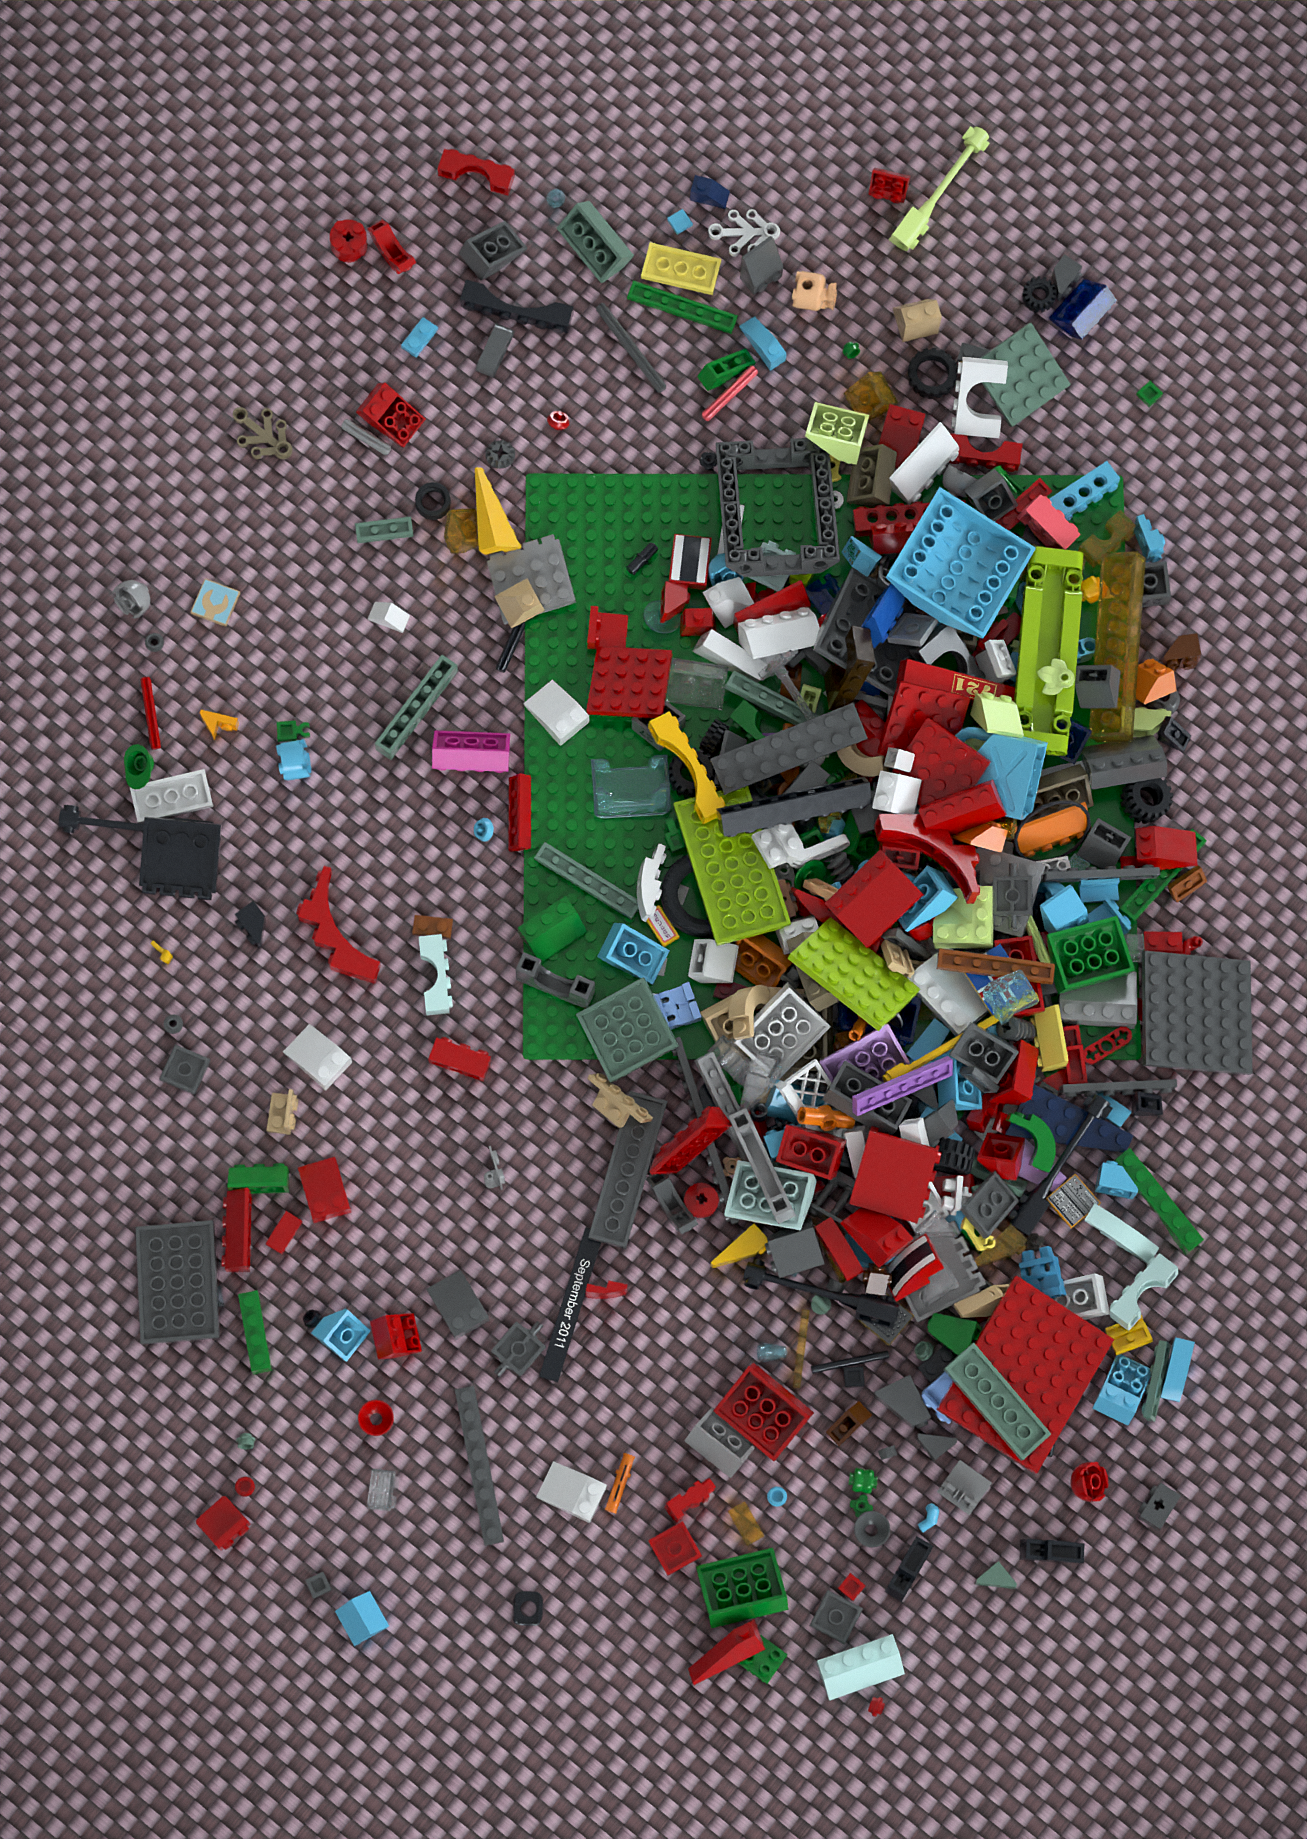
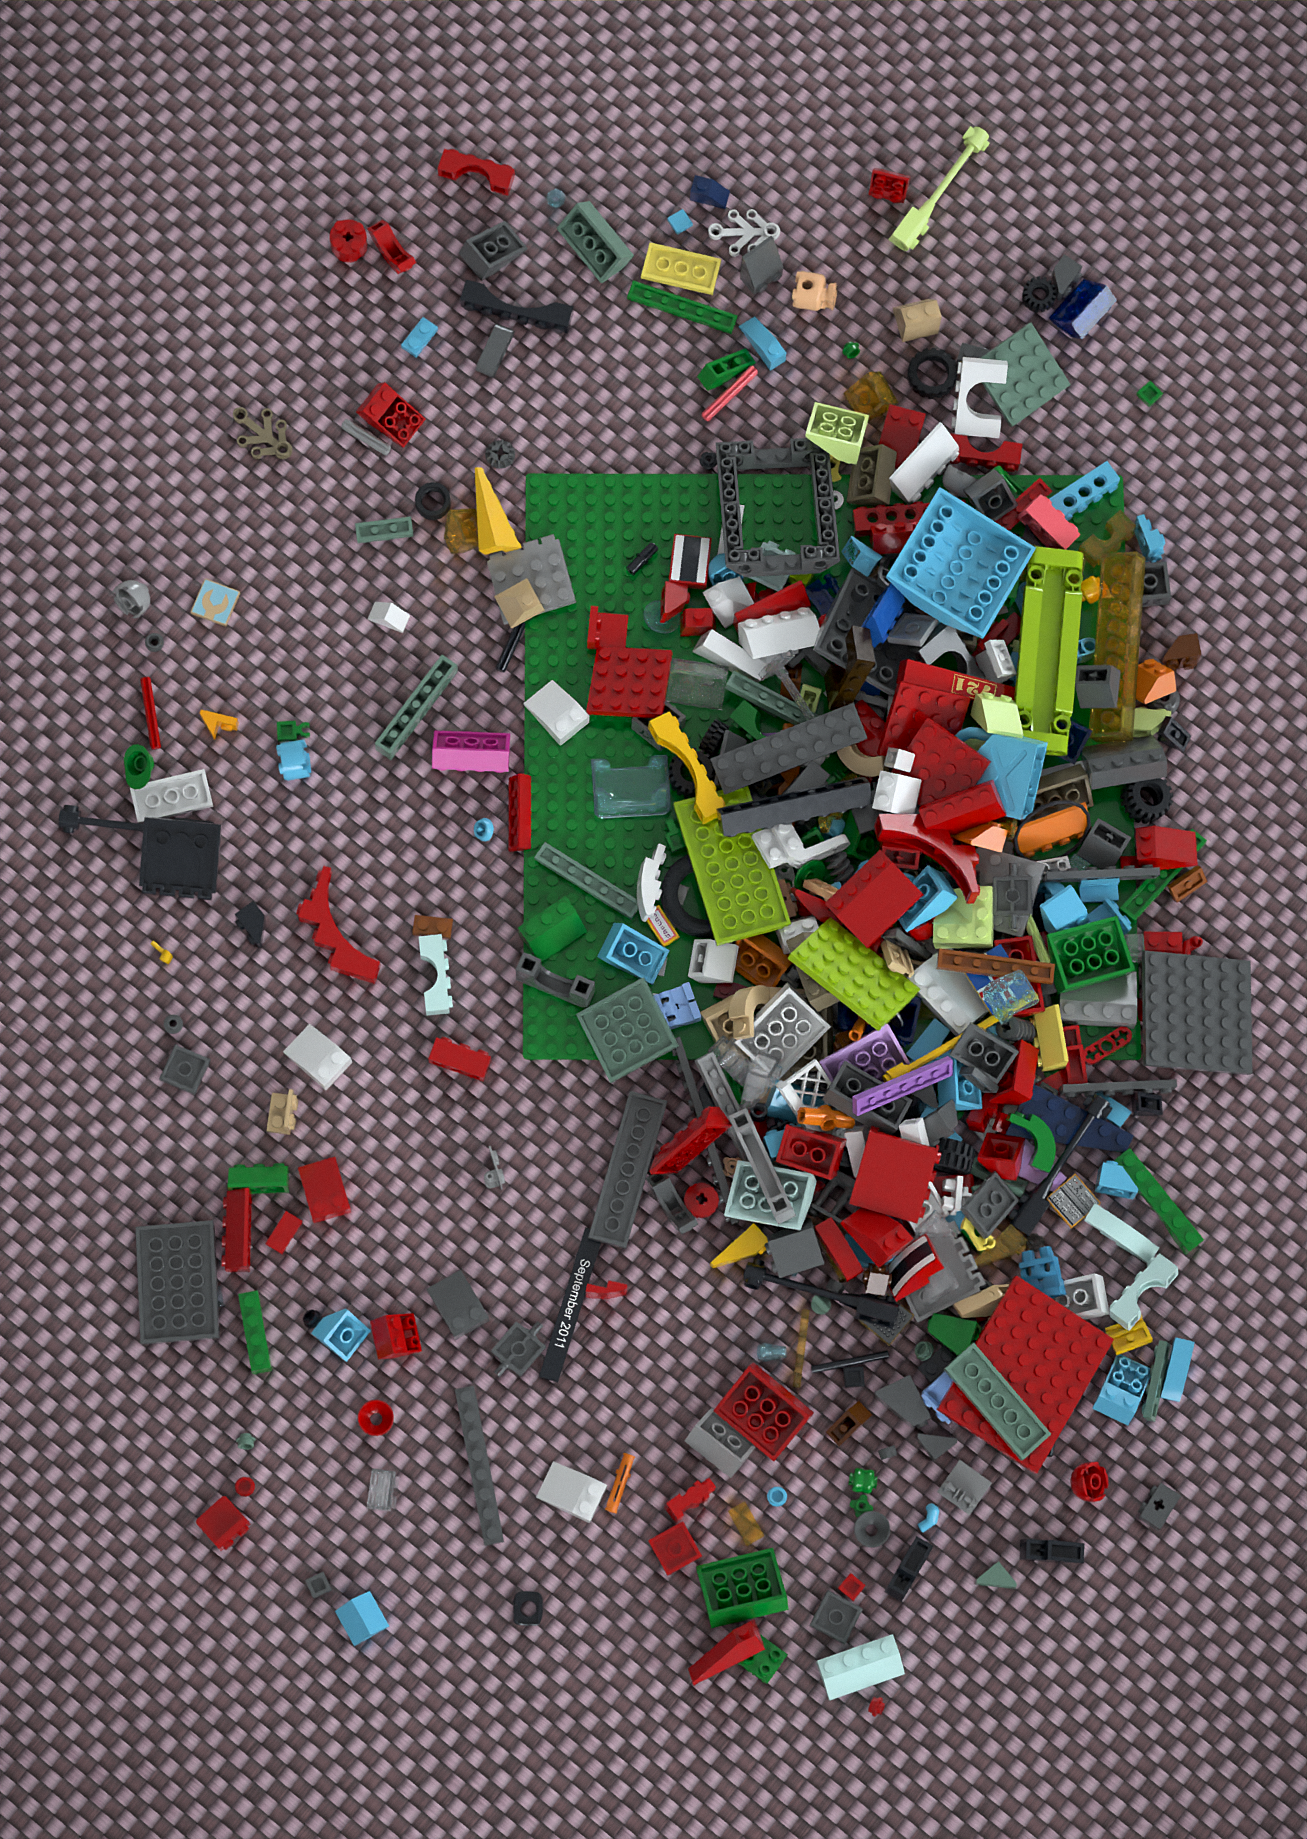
(558, 420): red hat -> none
(615, 1103): tan bracket -> none
(631, 348): dark grey axle -> none
(1053, 677): yellowish green plate -> none

